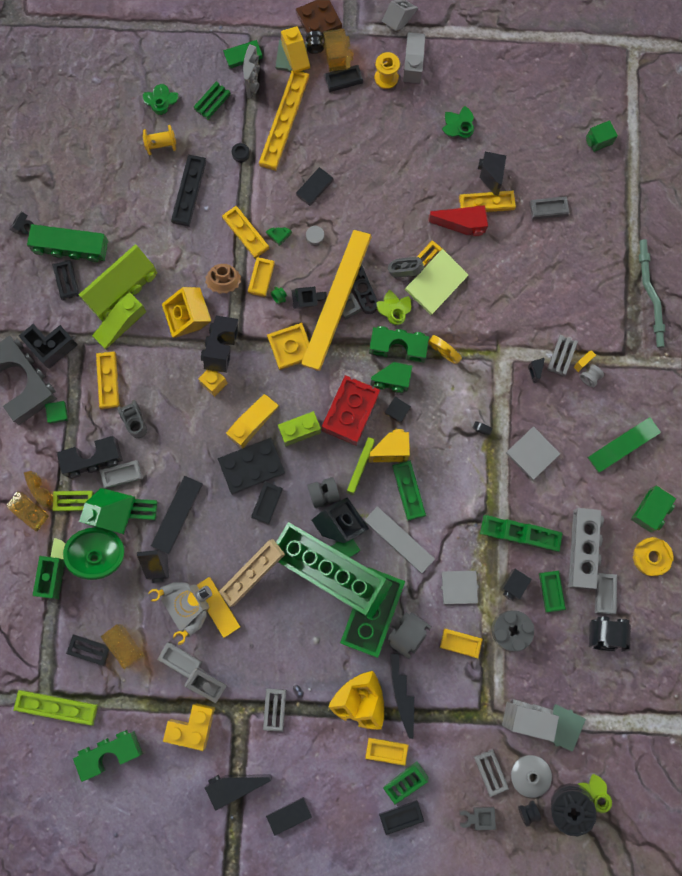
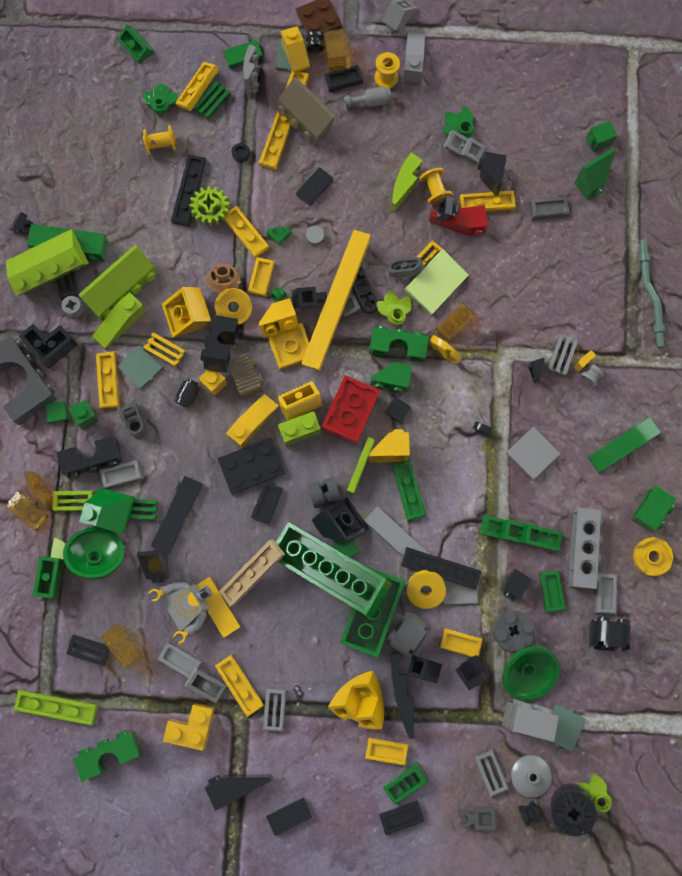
(45, 263): none -> lime slope
(76, 309): none -> light grey wheel
(83, 414): none -> green brick
(135, 44): none -> green slope
(139, 367): none -> sand green piece
(151, 341): none -> yellow tile
(187, 393): none -> black brick
(197, 86): none -> yellow tile
(201, 204): none -> lime gear
(236, 295): none -> yellow tile
(239, 685): none -> yellow tile
(245, 376): none -> dark tan brick
(278, 318): none -> yellow slope
(300, 401): none -> yellow brick
(305, 111): none -> dark tan slope
(373, 97): none -> light grey piece
(406, 180): none -> lime slope
(422, 599): none -> yellow tile
(424, 669): none -> black brick
(435, 185): none -> yellow hose
(446, 569): none -> black tile
(447, 209): none -> black tile
(455, 322): none -> clear yellow slope
(464, 147): none -> light grey slope
(472, 672): none -> black panel
(531, 673): none -> green dish
(594, 175): none -> green slope

